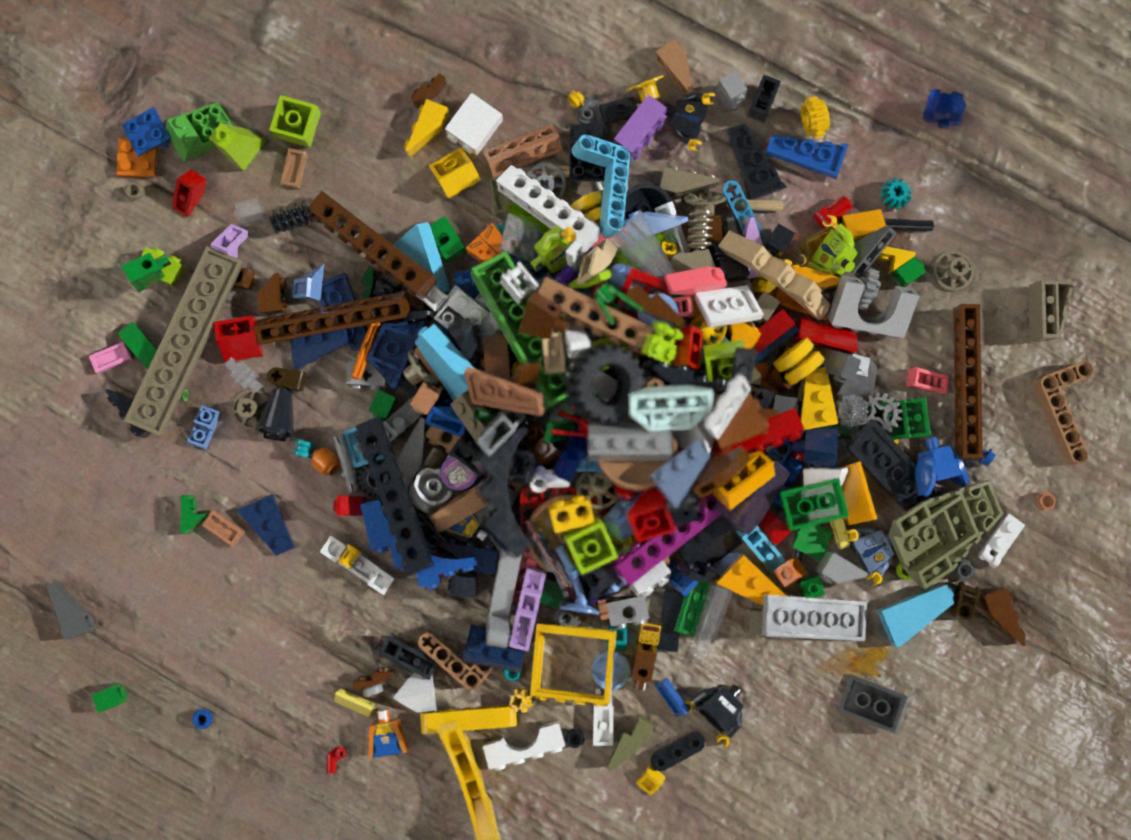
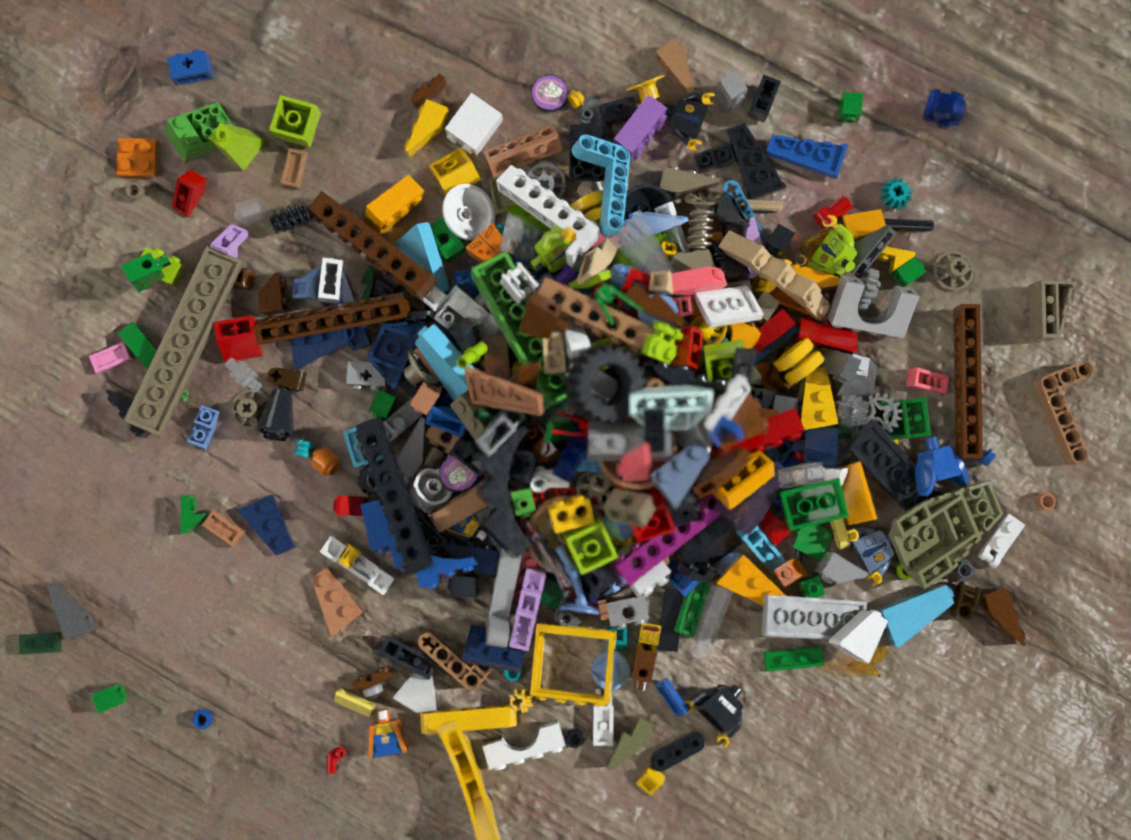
(40, 643): none -> clear green plate
(146, 132): blue hinge -> none
(190, 67): none -> blue brick
(330, 280): none -> white brick
(335, 601): none -> nougat wing
(346, 463): light grey pin -> none
(367, 344): orange axle -> none
(393, 205): none -> light orange wedge
(471, 355): none -> lime pin
(474, 205): none -> white dish
(523, 494): none -> bright green brick
(549, 93): none -> tile
(629, 507): none -> dark tan brick
(635, 465): none -> coral slope
(654, 430): none -> black slope
(661, 282): none -> tan slope
(714, 159): none -> black slope
(722, 428): none -> blue panel
(730, 213): none -> black slope
(793, 658): none -> green tile
(801, 475): none -> clear brick
(815, 117): yellow gear -> none
(850, 107): none -> green brick
(860, 635): none -> white slope
(874, 704): dark grey slope -> none

